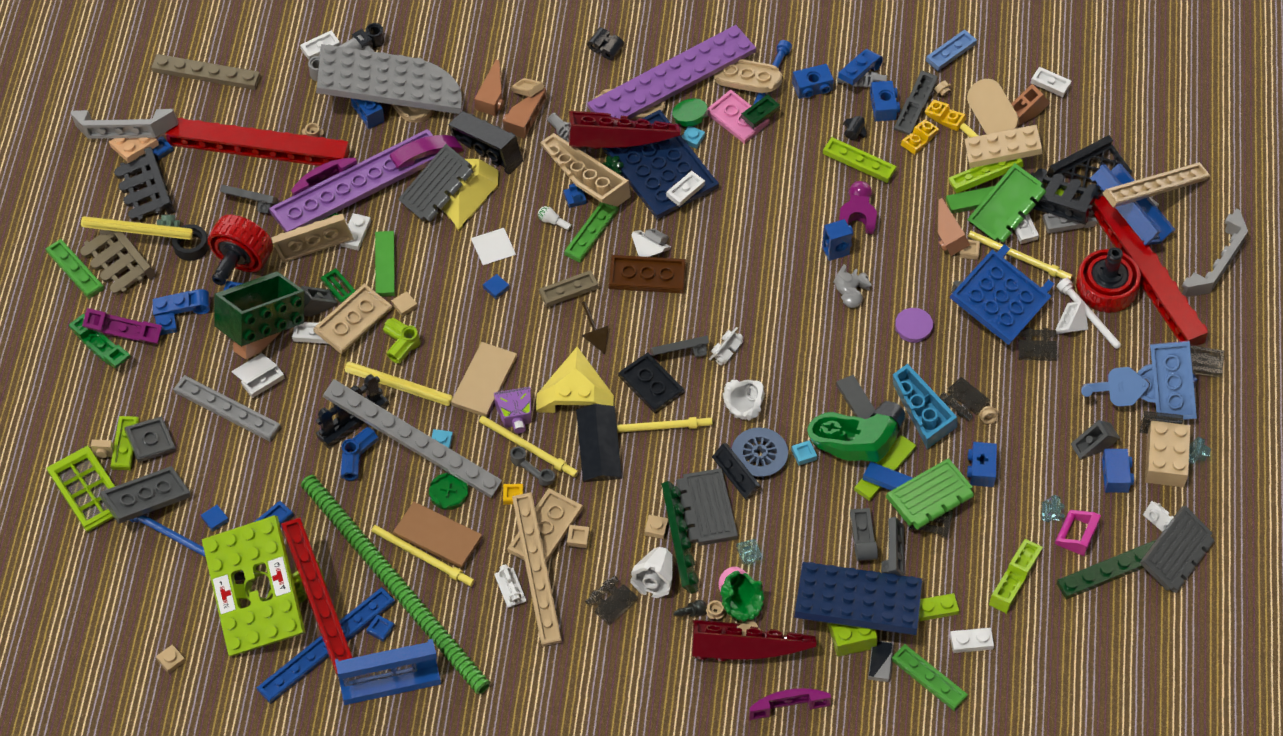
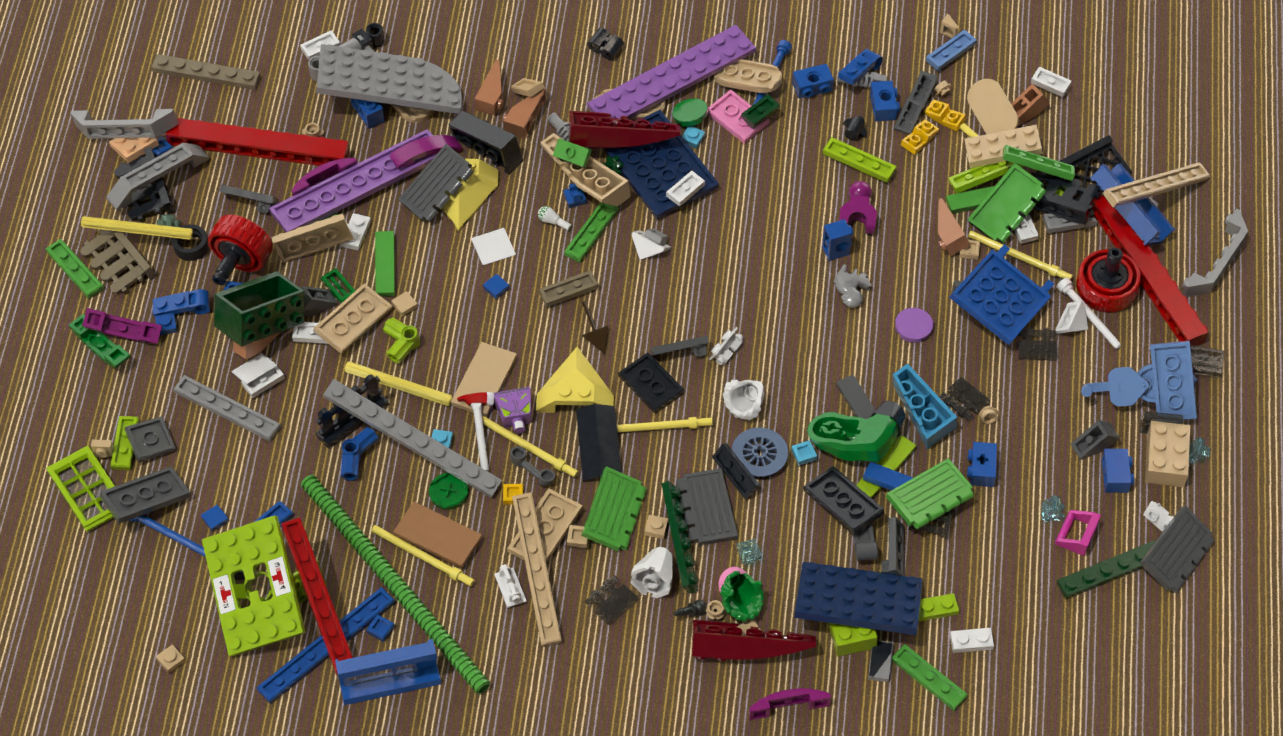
(149, 172): none -> light grey slope
(476, 401): none -> white piece
(572, 152): none -> bright green plate
(614, 510): none -> bright green hinge
(647, 274): reddish brown tile -> none
(843, 500): none -> black tile
(949, 27): none -> tan slope
(1015, 576): lime slope -> none
(1038, 162): none -> bright green tile

